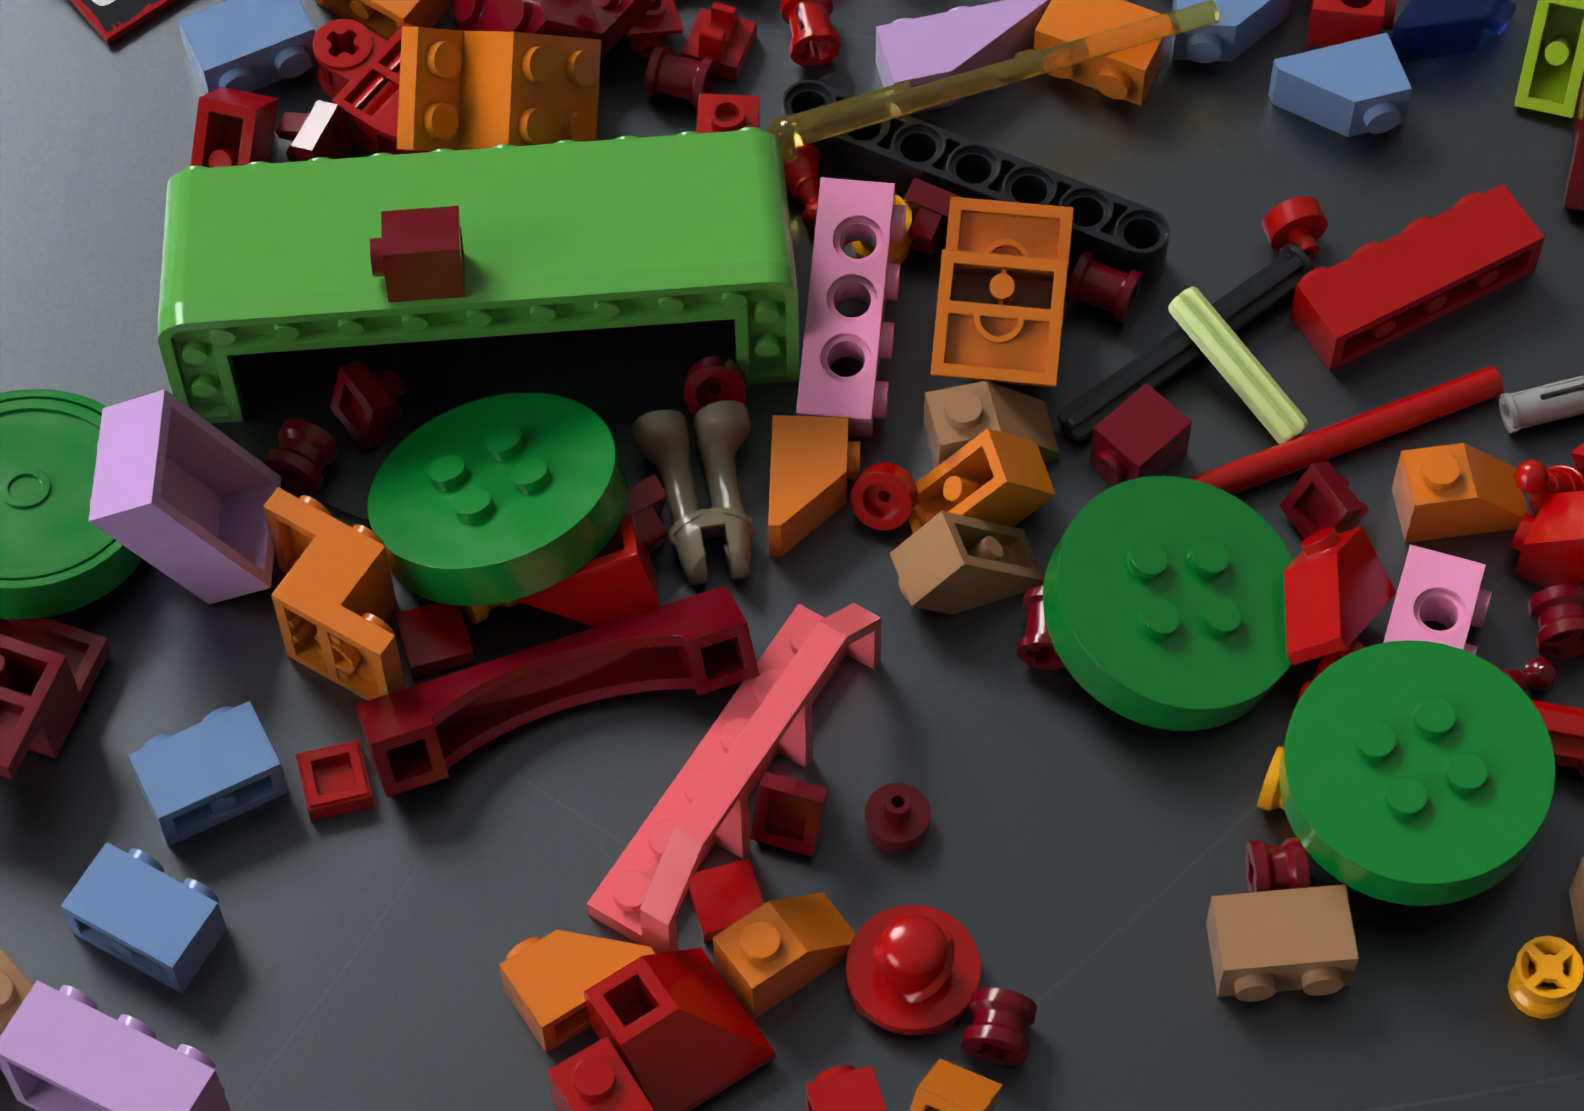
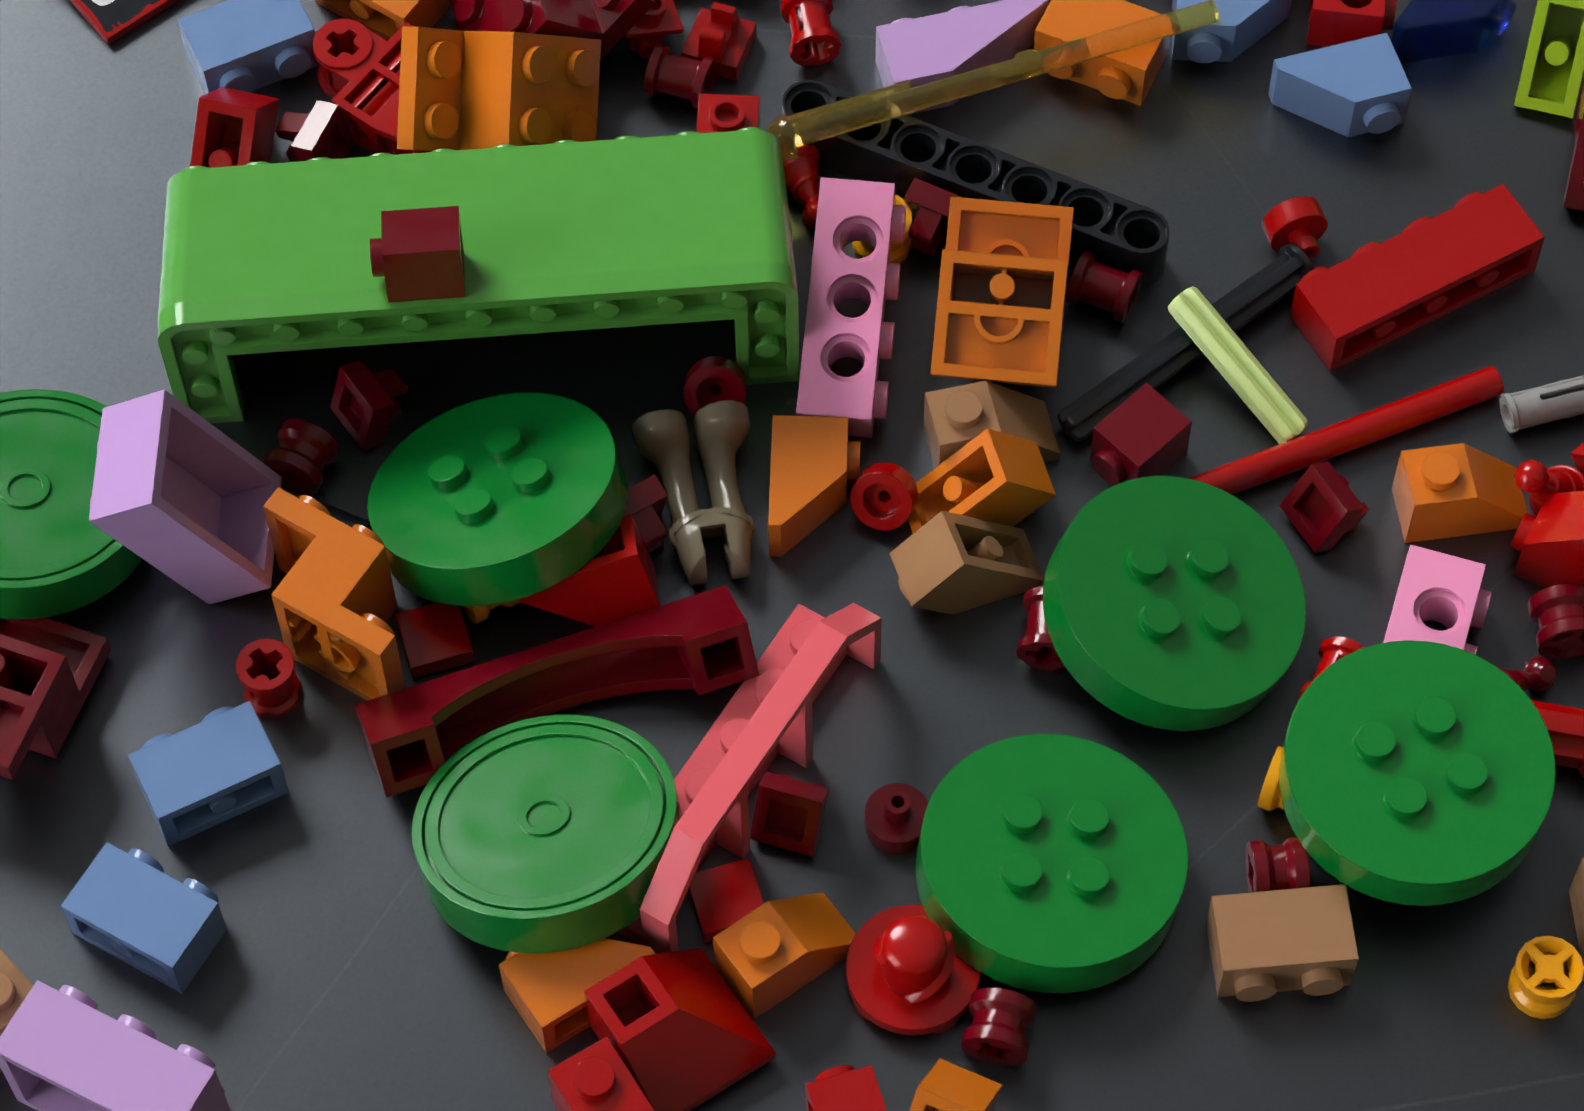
(269, 677): none -> red bush
(335, 780): red tile -> none
(545, 832): none -> green brick
(1051, 862): none -> green brick
(1332, 592): red slope -> none

